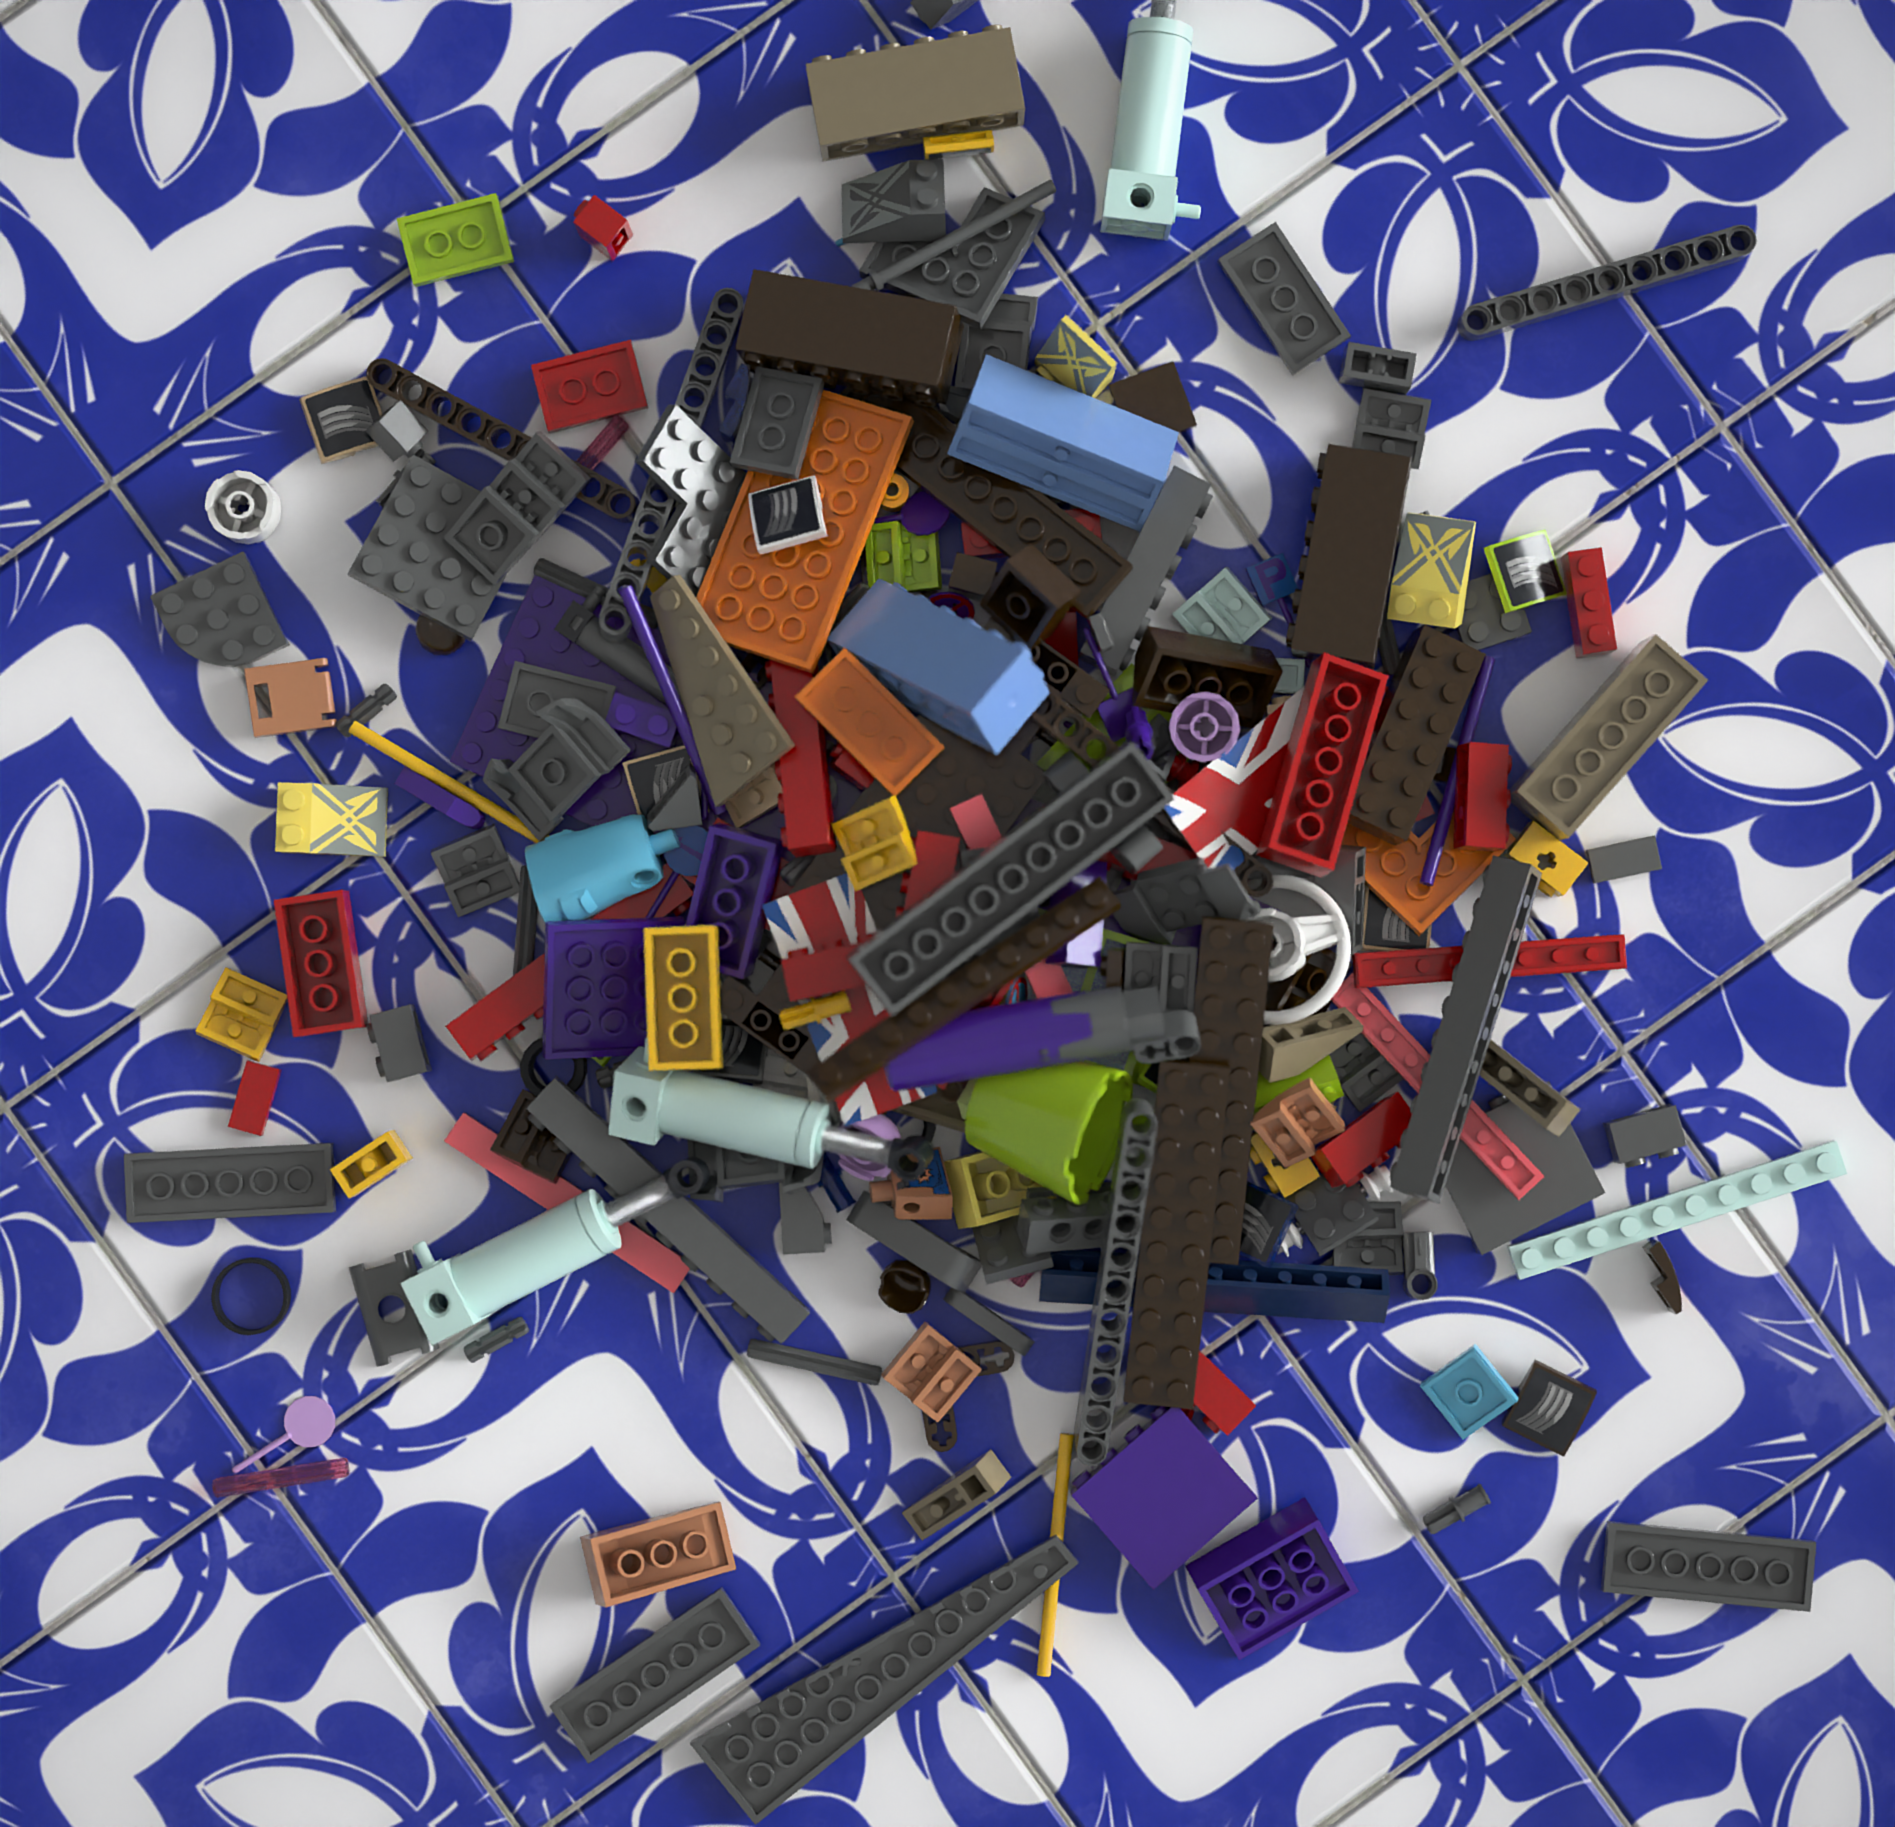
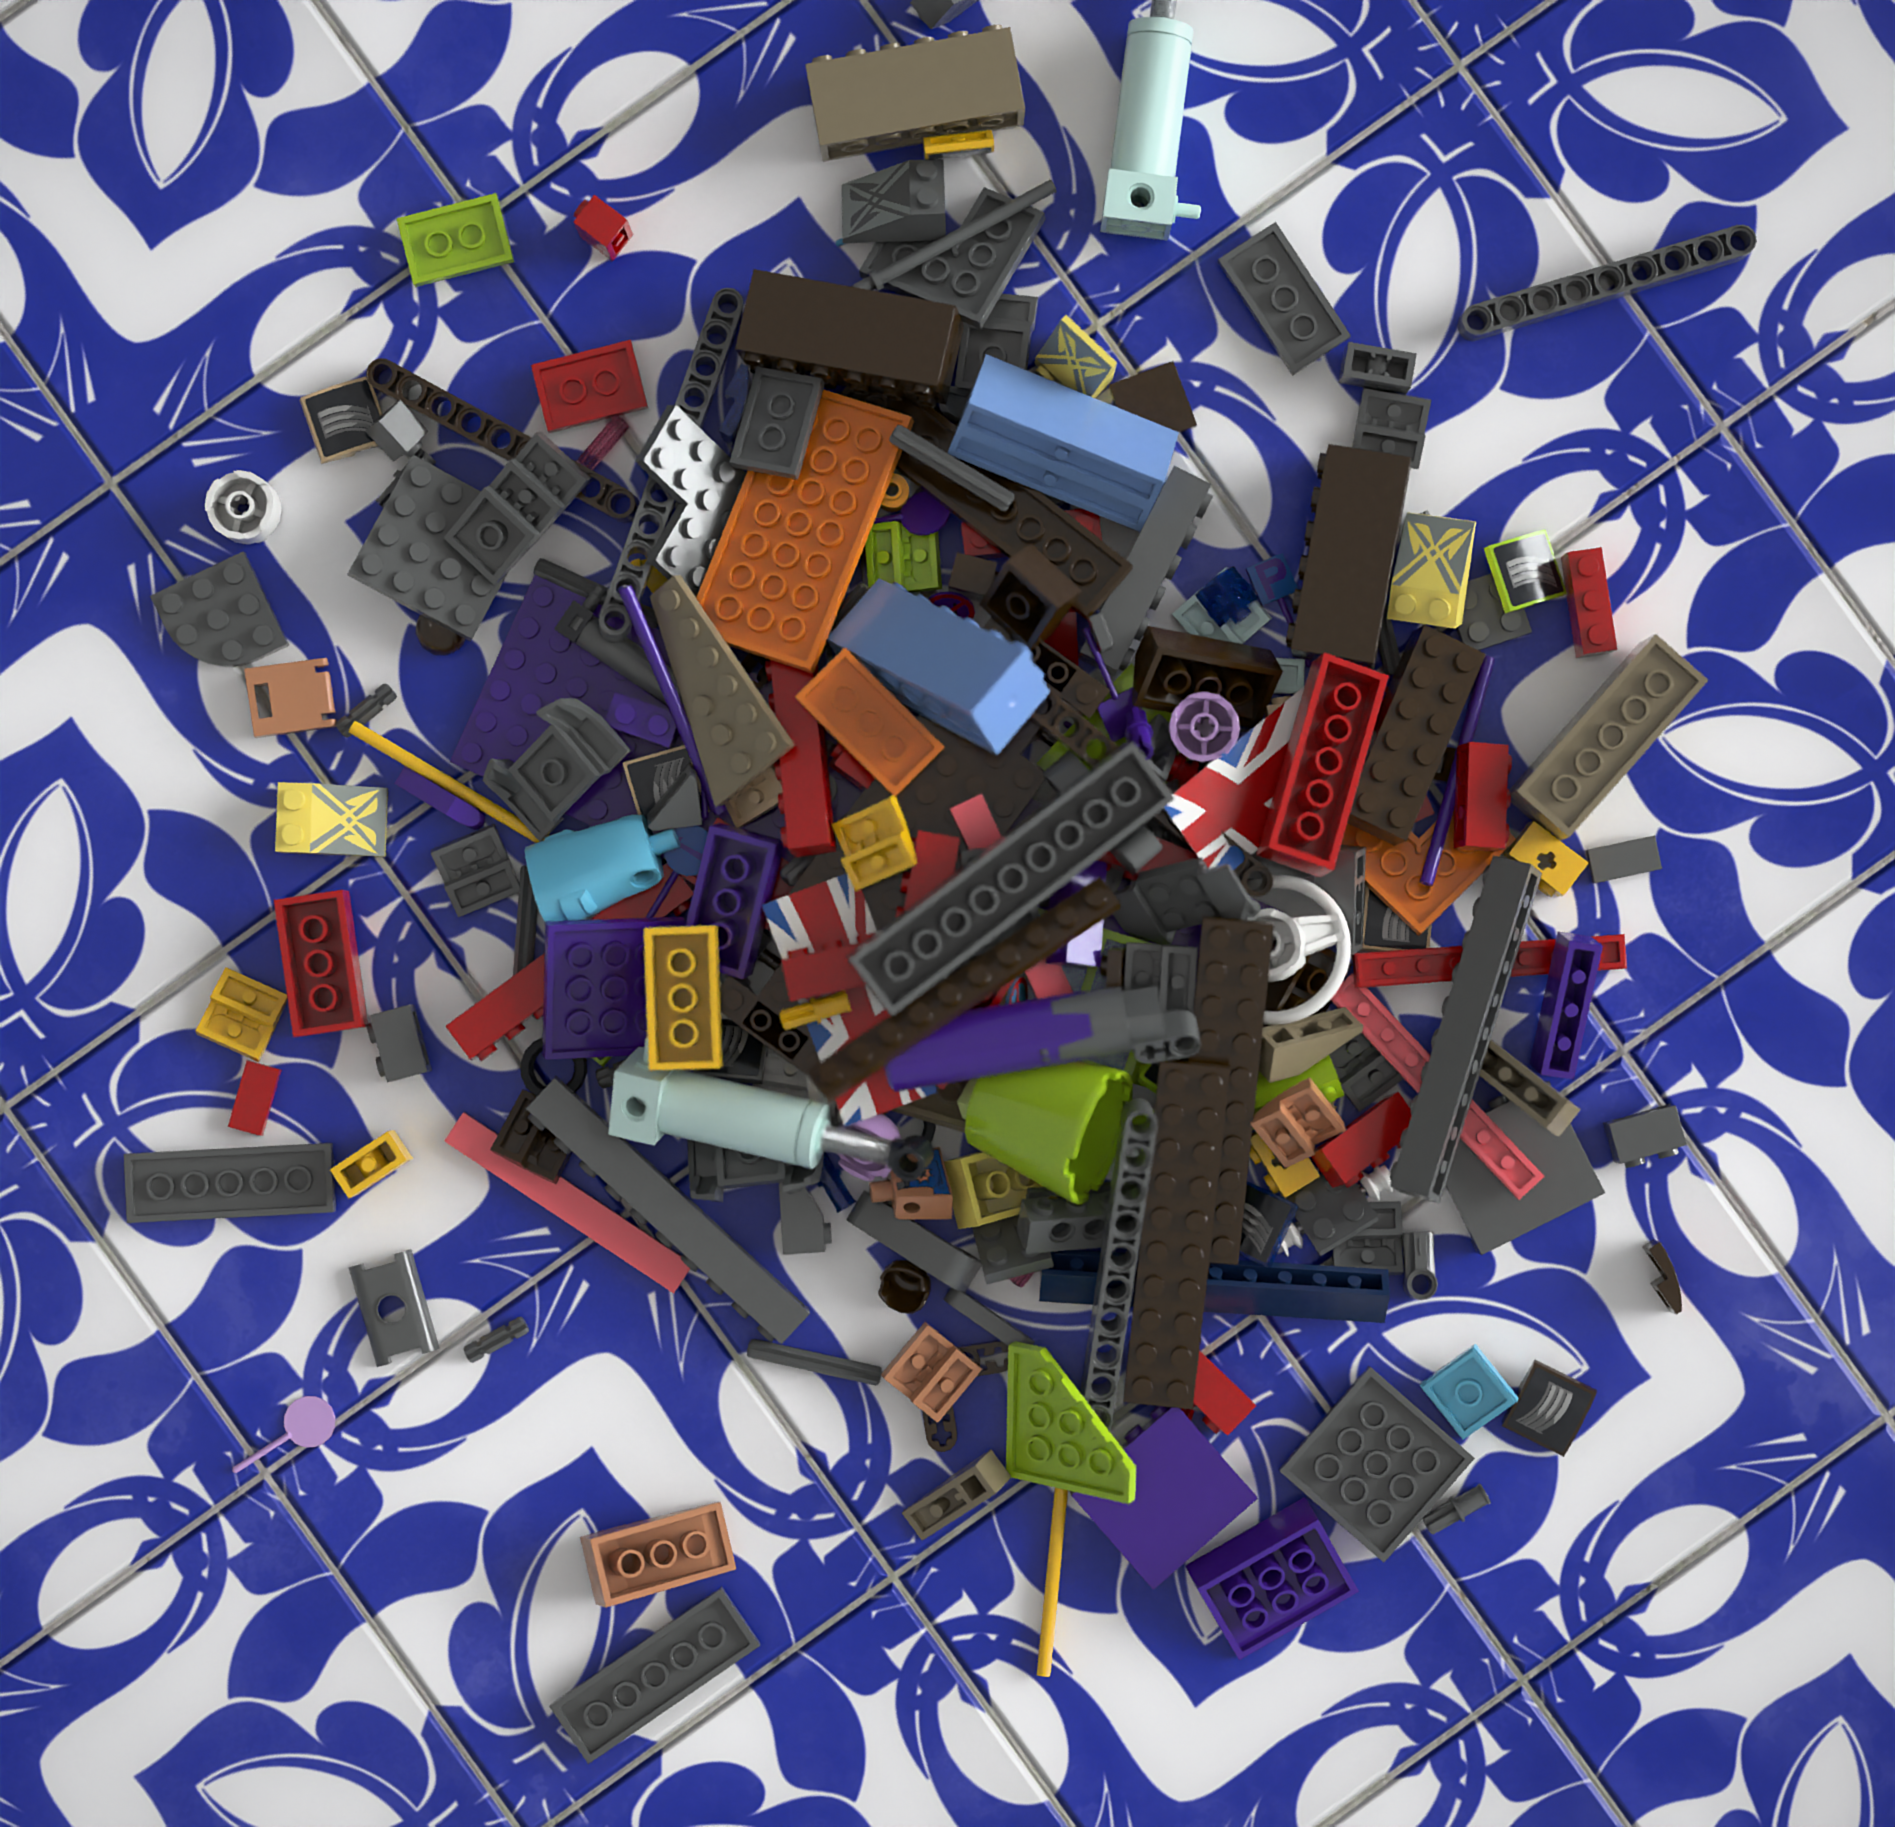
(216, 1301): black tyre -> none
(280, 1477): clear pink axle -> none
(532, 1253): light aqua piece -> none
(536, 687): dark grey plate -> none
(787, 515): slope -> none
(812, 1722): dark grey wing -> none
(951, 468): none -> dark grey axle
(1056, 1433): none -> lime plate
(1227, 597): none -> clear blue brick
(1376, 1464): none -> dark grey plate
(1565, 1005): none -> dark purple brick
(1677, 1210): light aqua plate -> none
(1708, 1566): dark grey plate -> none

